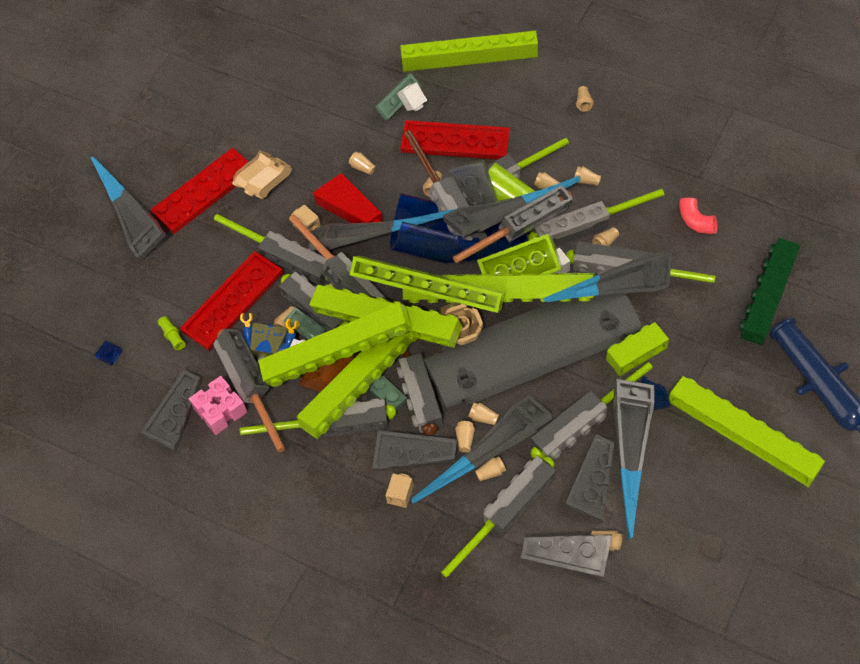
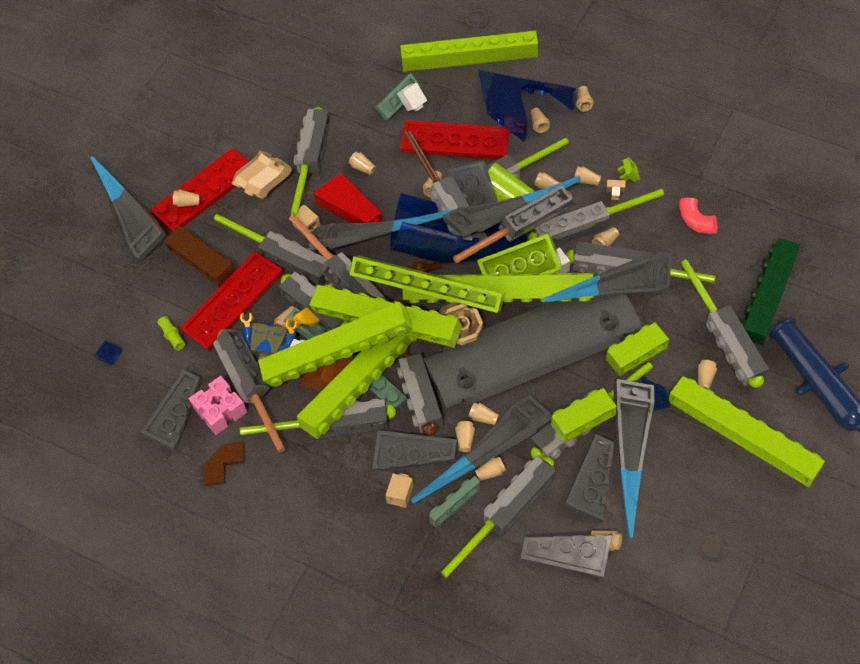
(183, 198): none -> tan cone
(199, 256): none -> reddish brown brick
(226, 455): none -> reddish brown tile
(306, 317): none -> yellow tile
(310, 149): none -> piece
(421, 266): none -> reddish brown piece
(454, 501): none -> sand green plate
(505, 102): none -> clear blue windscreen
(539, 120): none -> tan cone
(583, 415): none -> lime brick
(615, 188): none -> tan tile
(630, 170): none -> lime tile
(706, 373): none -> tan cone
(731, 337): none -> piece

